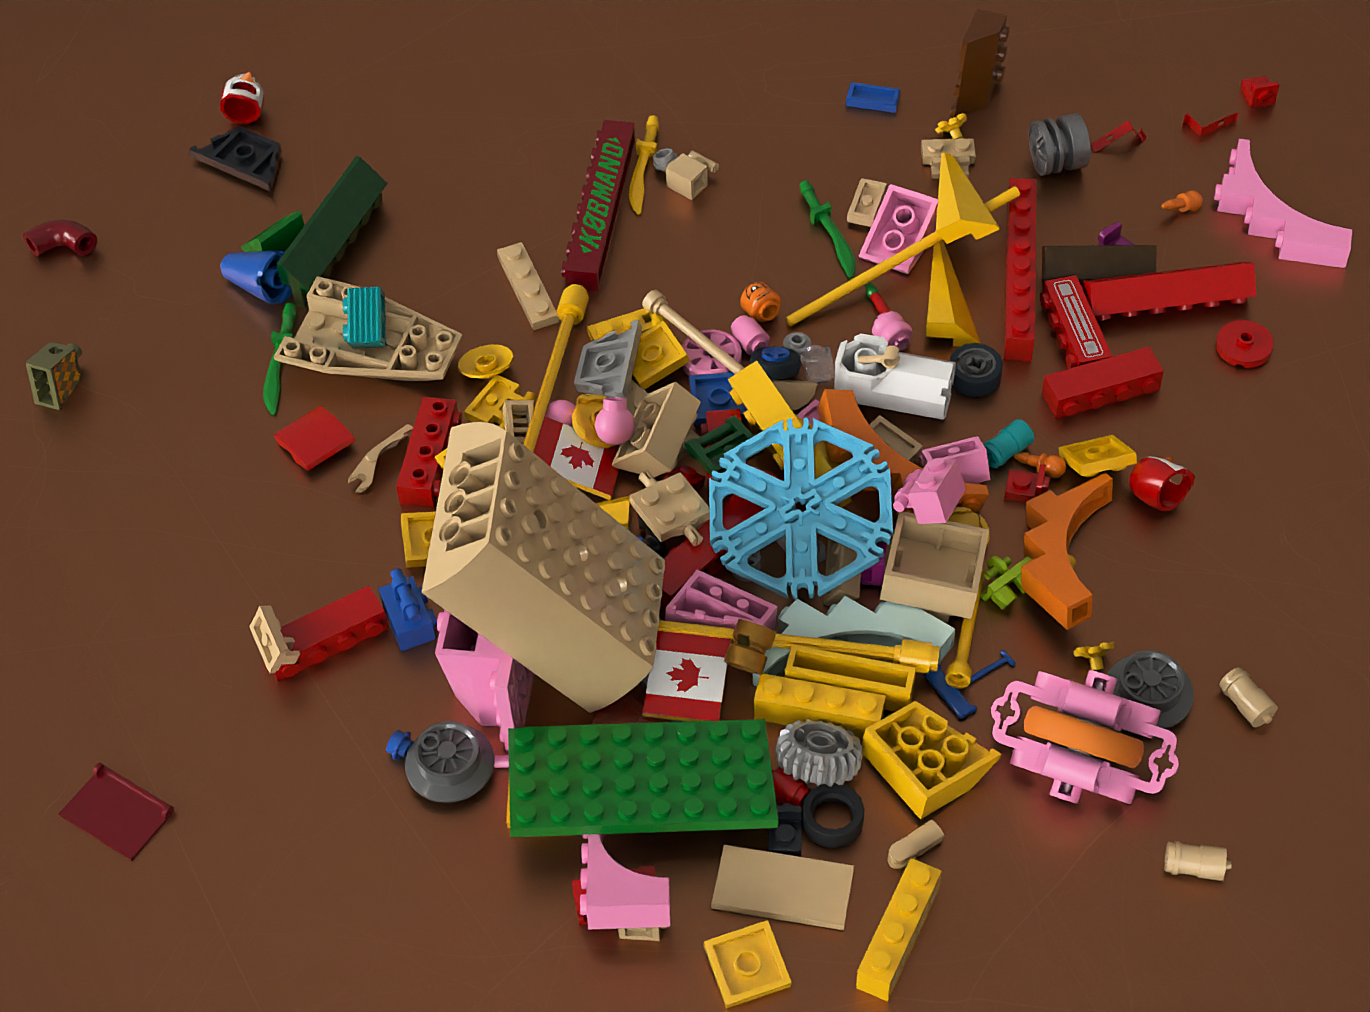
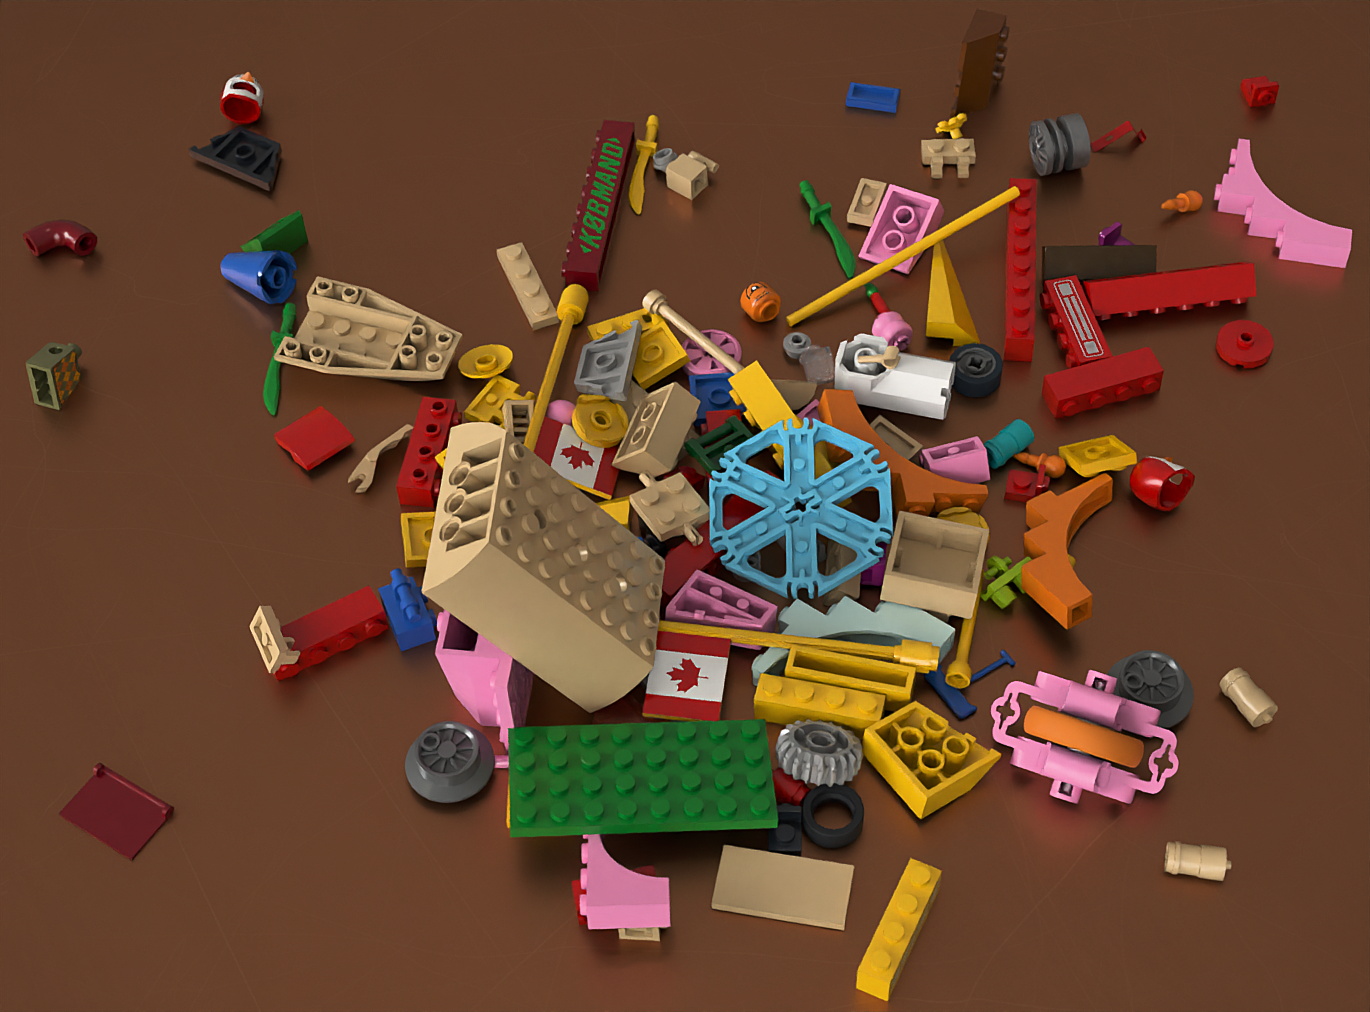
(331, 228): dark green slope -> none
(365, 317): teal brick -> none
(399, 744): blue plate -> none
(614, 422): bright pink piece -> none
(747, 964): yellow plate -> none
(749, 334): bright pink brick -> none
(750, 646): pearl gold wheel -> none
(777, 361): black wheel -> none
(914, 844): tan bar -> none
(932, 491): bright pink brick -> none
(959, 205): yellow wedge -> none
(1094, 654): yellow plant -> none
(1202, 131): red piece -> none

